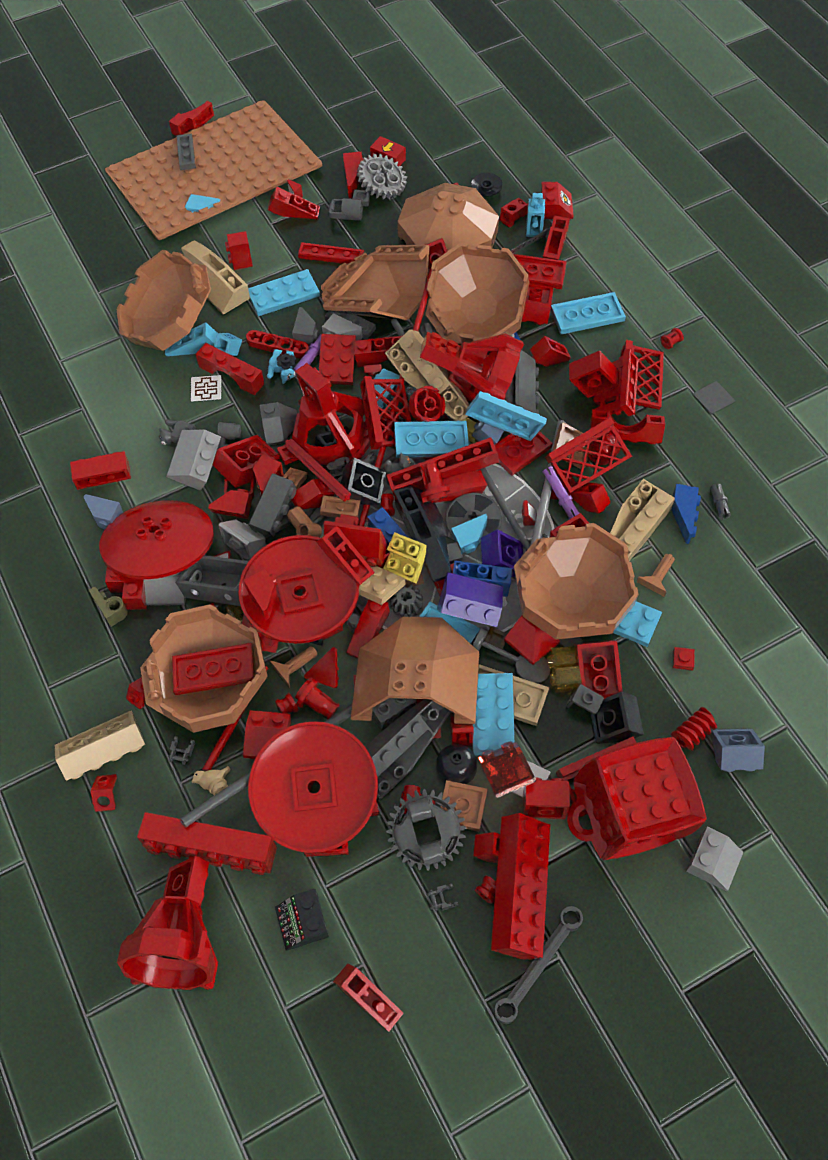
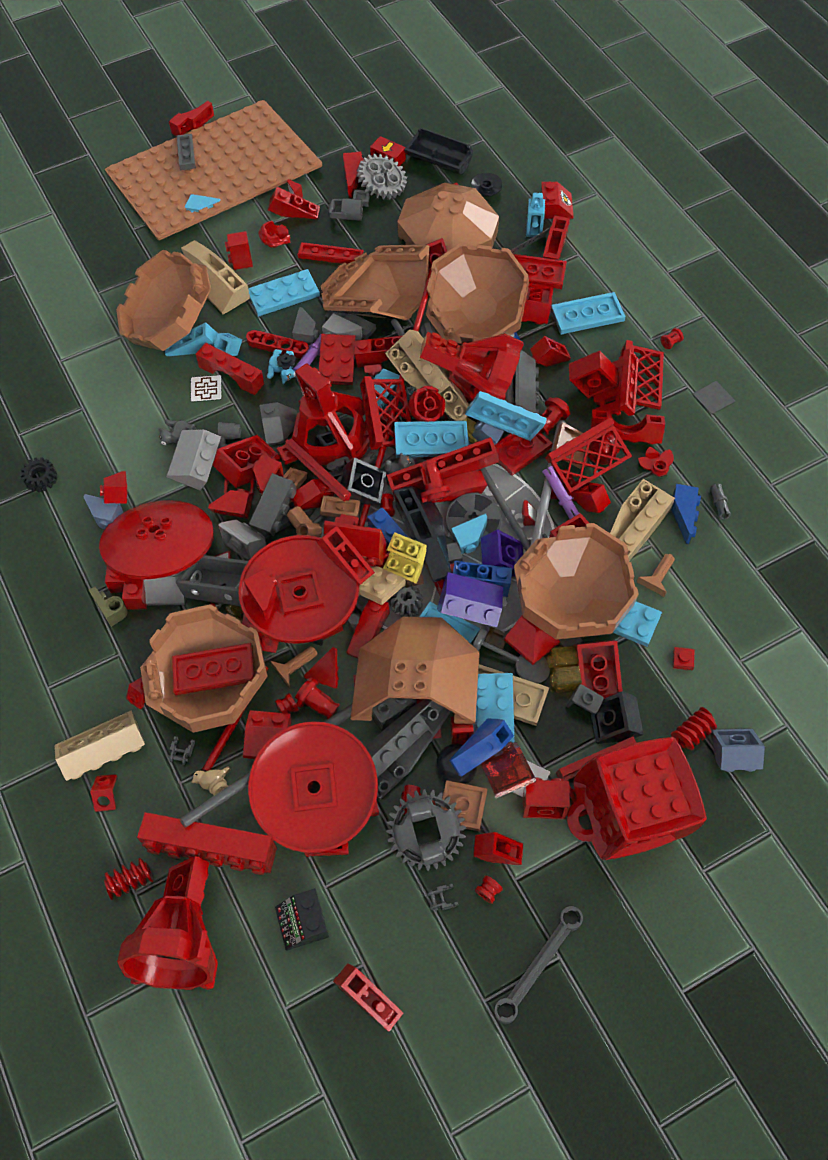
(43, 481): none -> black tyre
(100, 470): red brick -> none
(115, 488): none -> red slope
(128, 877): none -> red piece
(274, 235): none -> red hair
(440, 150): none -> black container
(482, 745): none -> blue slope
(513, 211): red leg -> none
(521, 887): red brick -> none
(555, 411): none -> red piece
(655, 460): none -> red plate
(715, 859): light grey slope -> none

